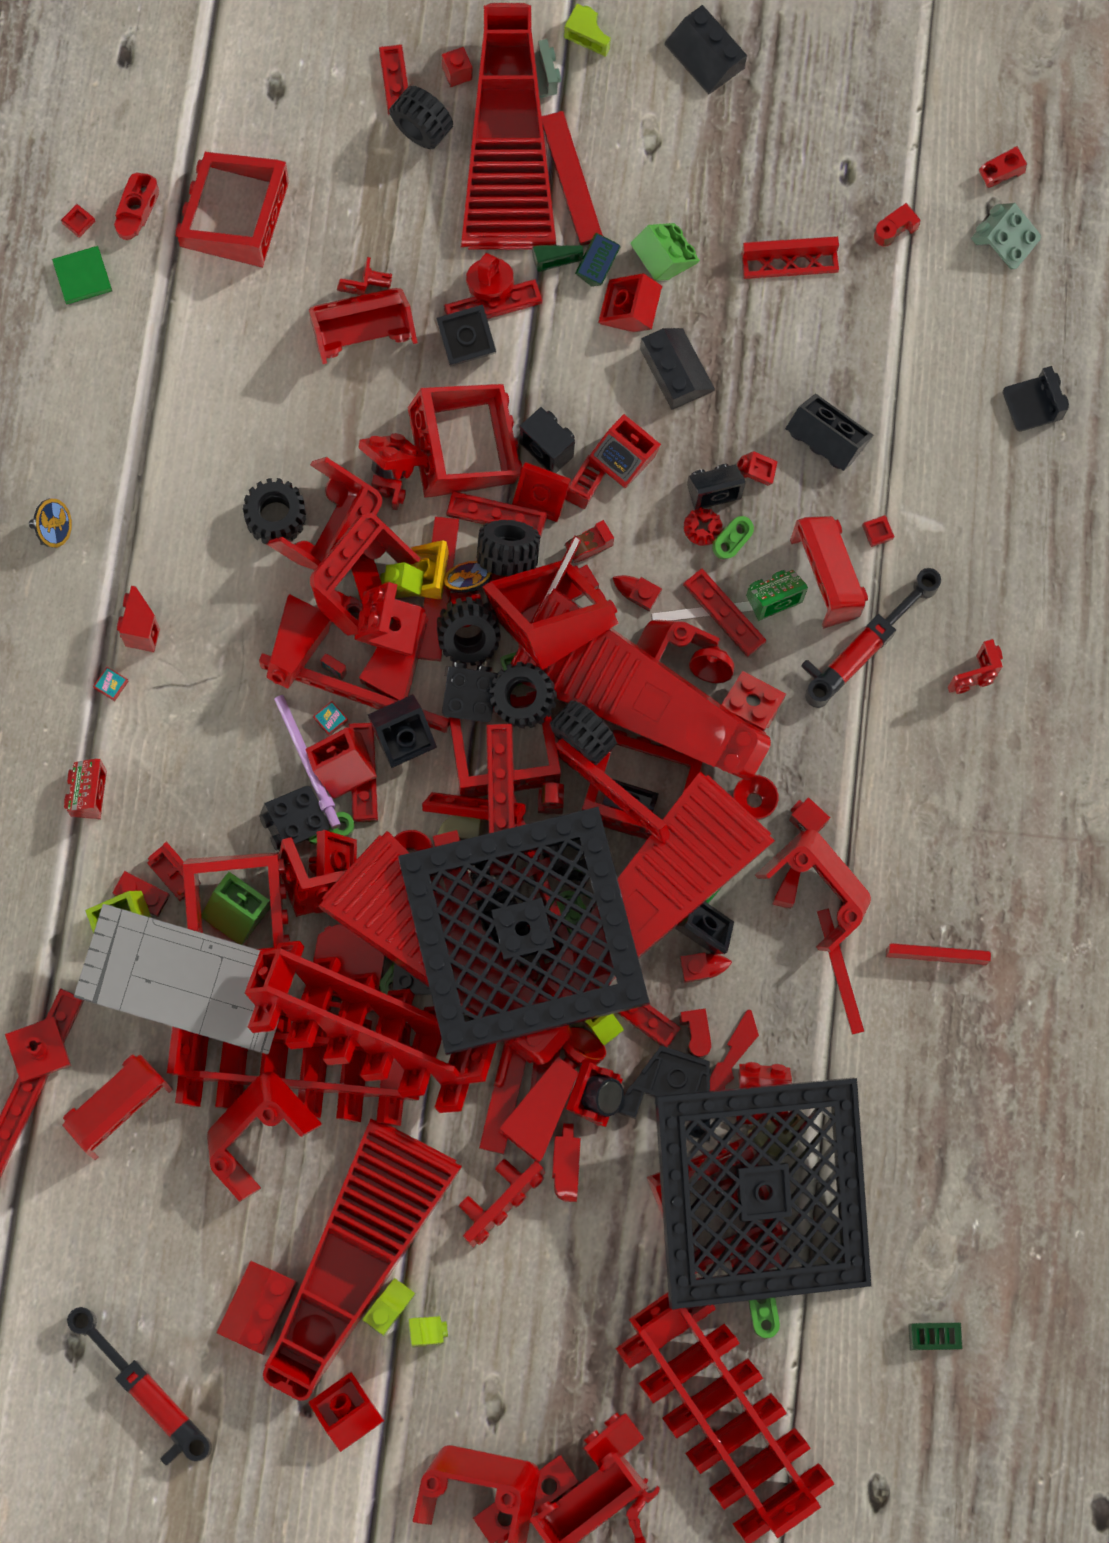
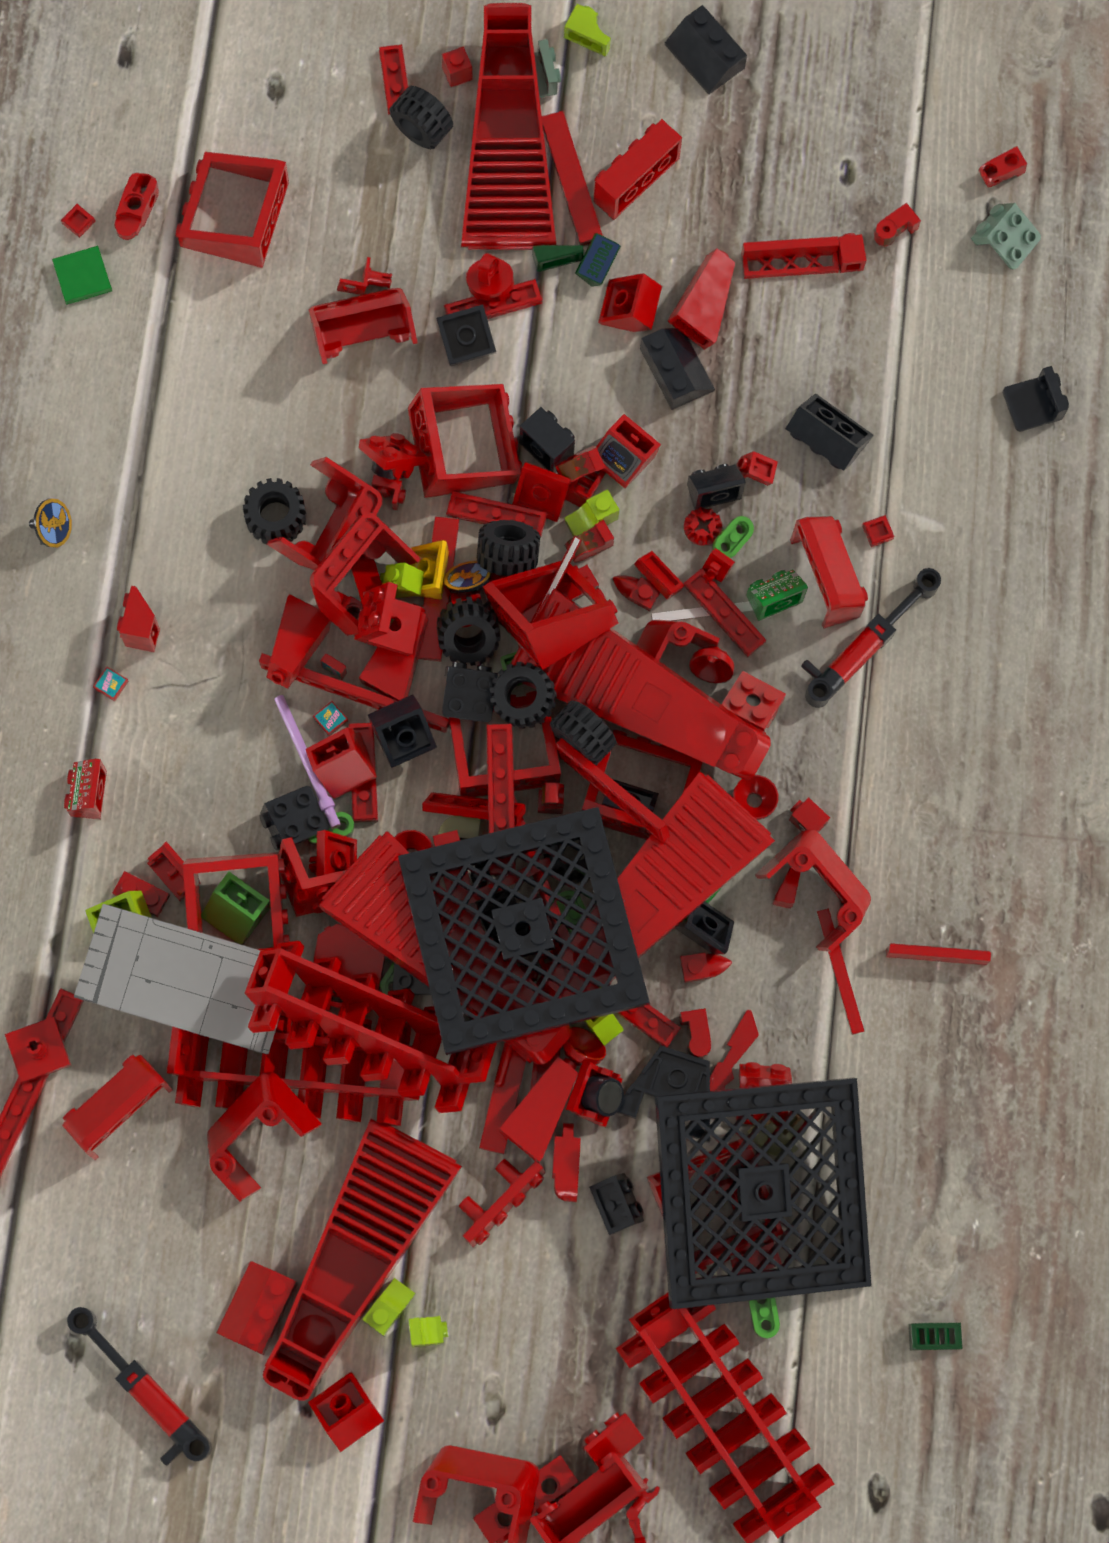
(581, 464): none -> leg
(593, 511): none -> lime arch
(617, 1203): none -> black bracket
(637, 168): none -> red brick
(659, 575): none -> red tile
(664, 250): bright green slope -> none
(704, 300): none -> red slope
(717, 566): none -> red tile
(851, 253): none -> red brick
(990, 664): red bracket -> none

